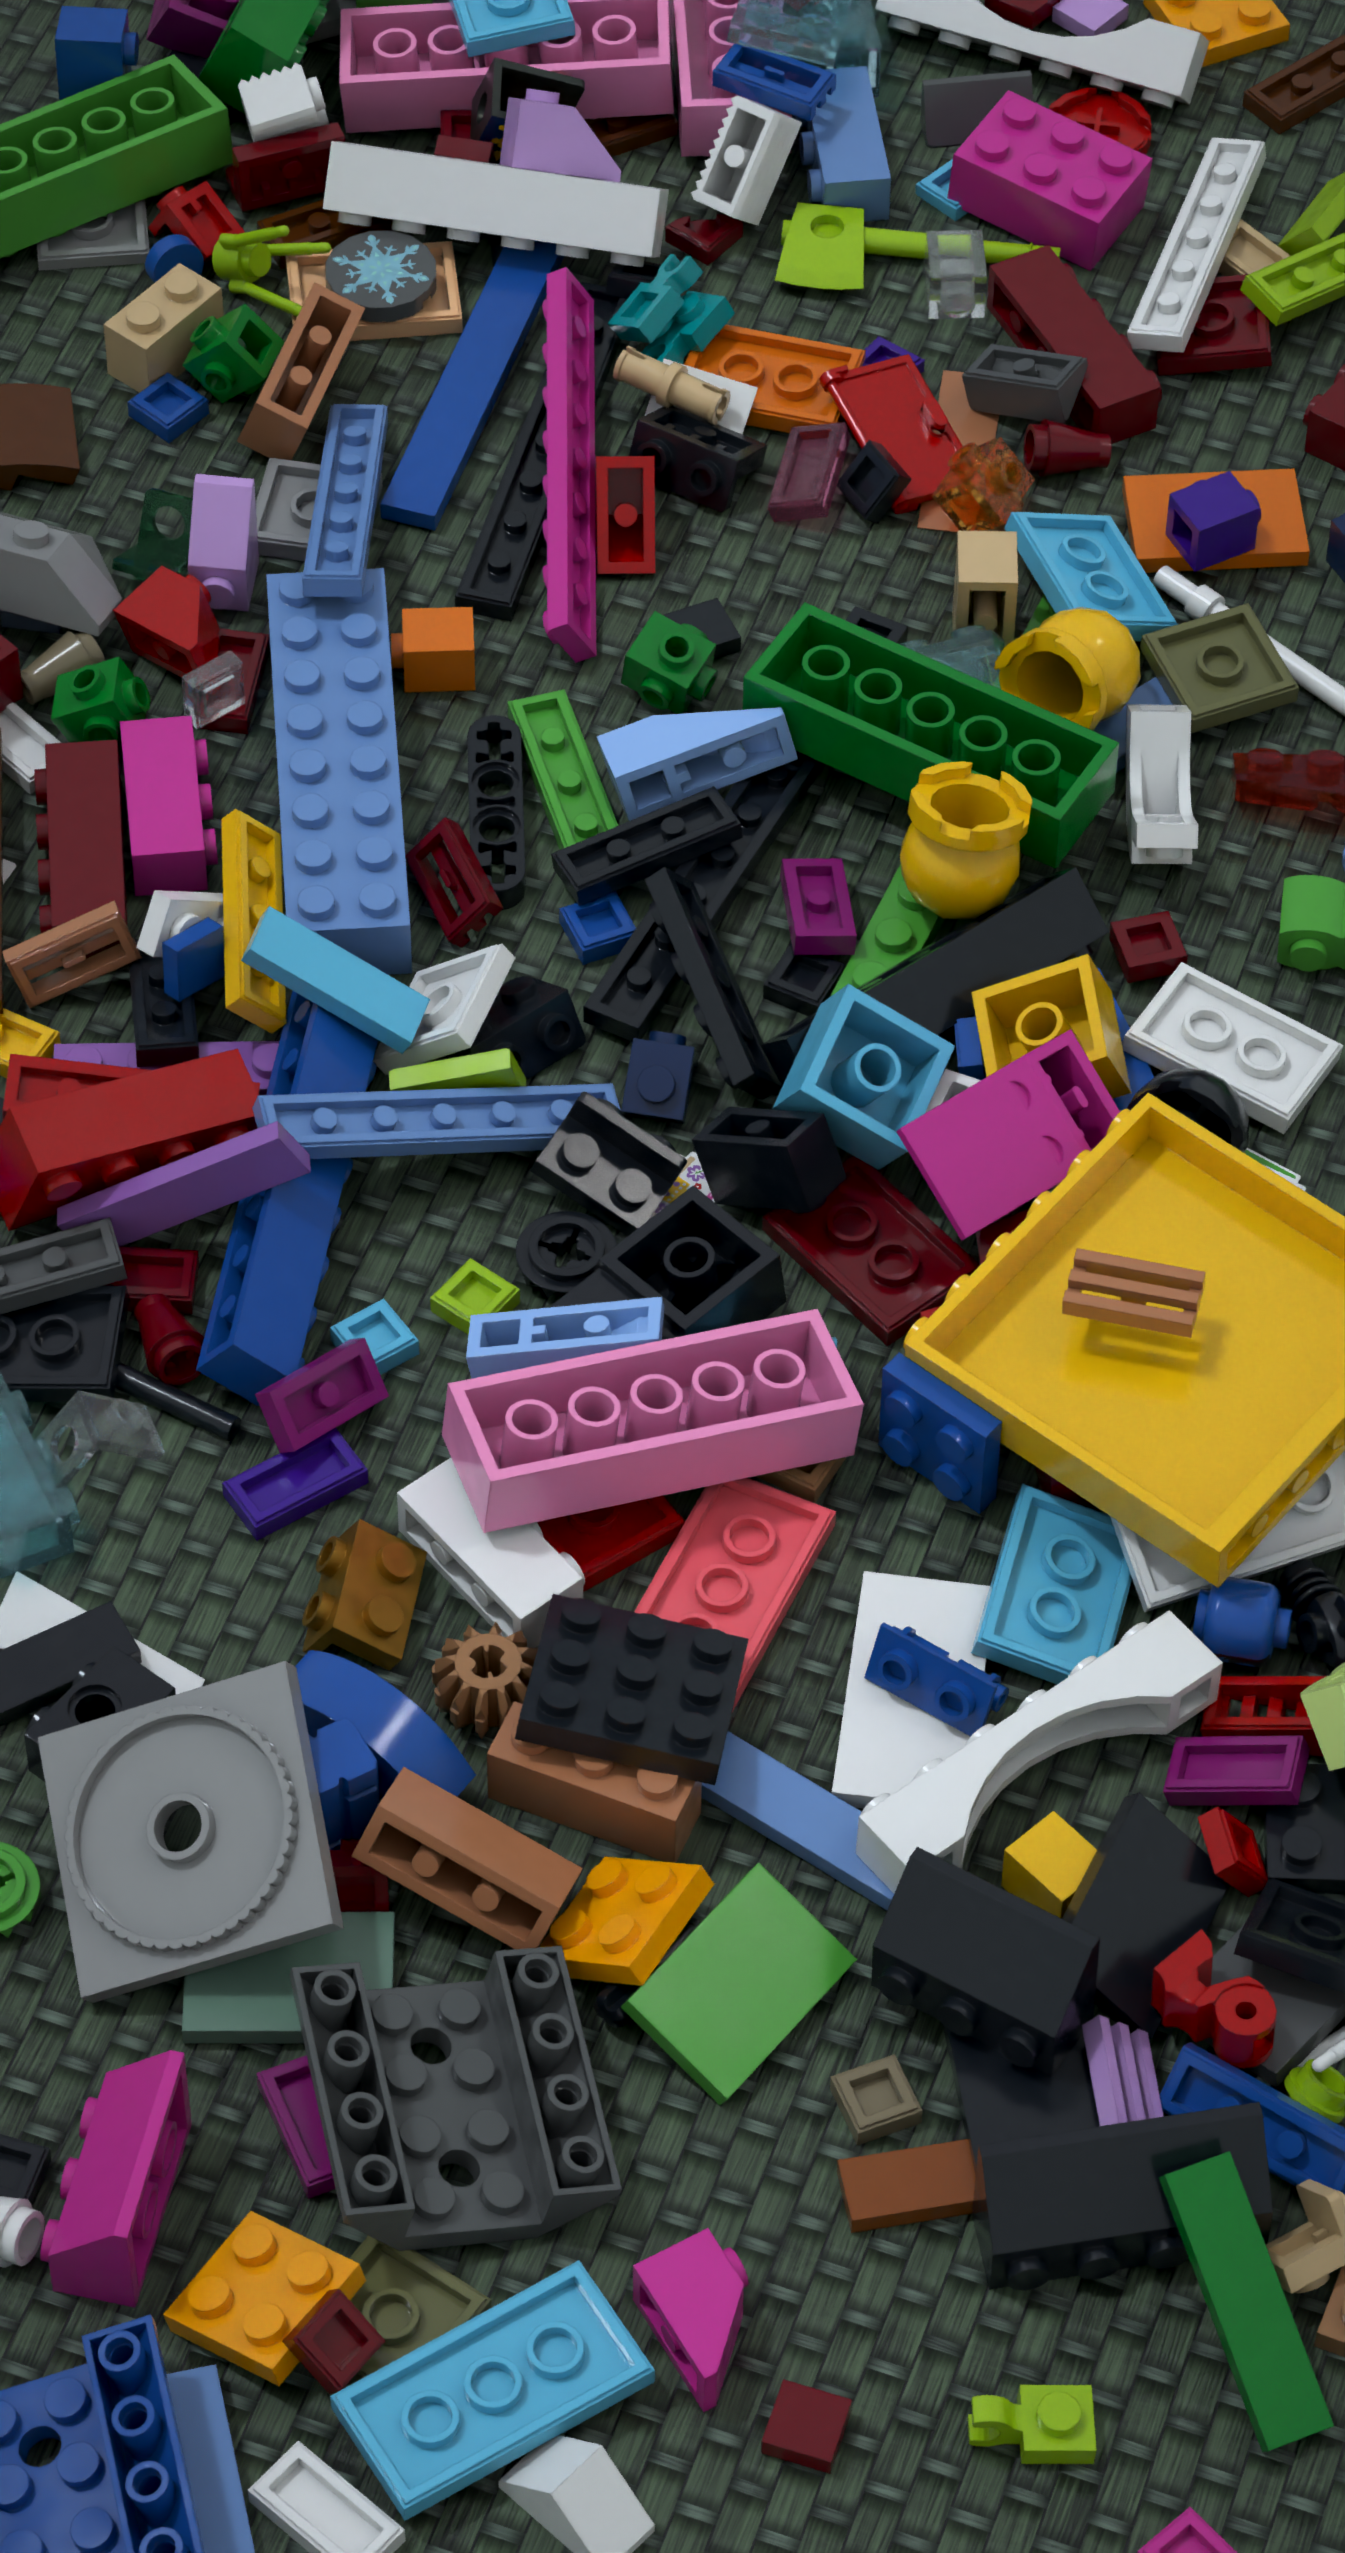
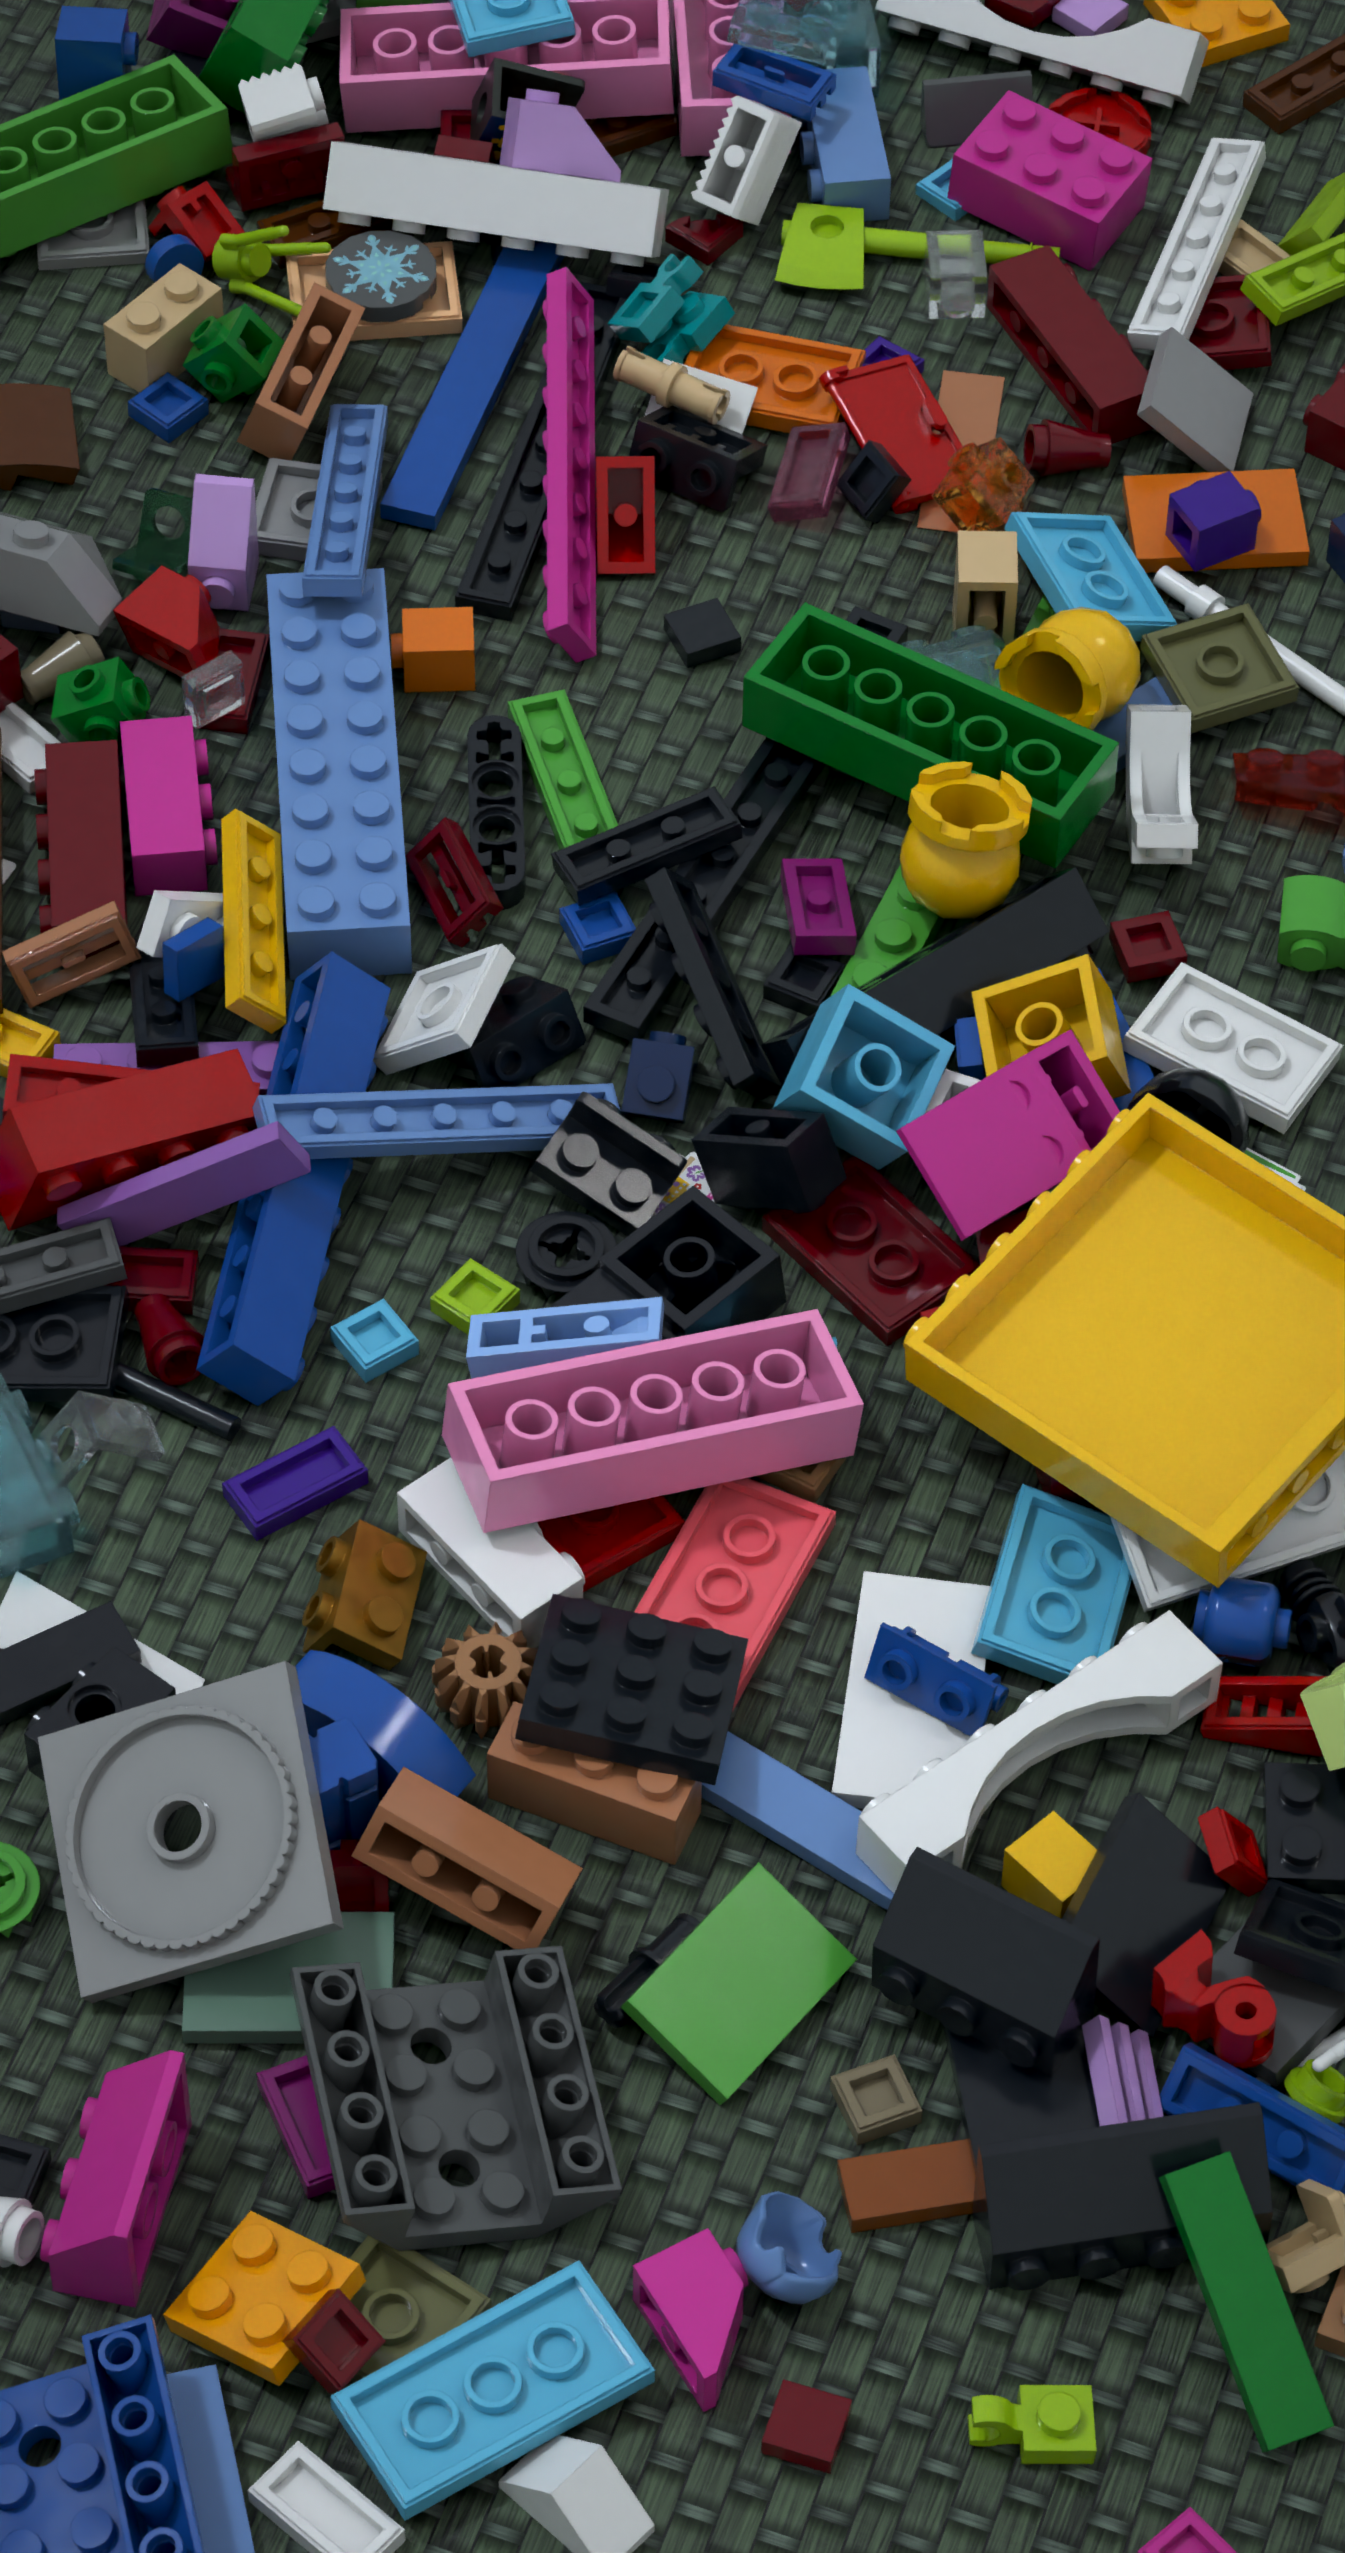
(322, 1395): magenta plate -> none
(335, 980): medium azure tile -> none
(477, 1070): lime tile -> none
(627, 1918): light orange plate -> none
(670, 664): green brick -> none
(687, 753): light blue slope -> none
(785, 2249): none -> medium blue hair
(939, 1433): blue plate -> none
(1024, 383): dark grey slope -> none
(1136, 1284): nougat tile -> none
(1195, 403): none -> light grey tile
(1236, 1770): magenta tile -> none

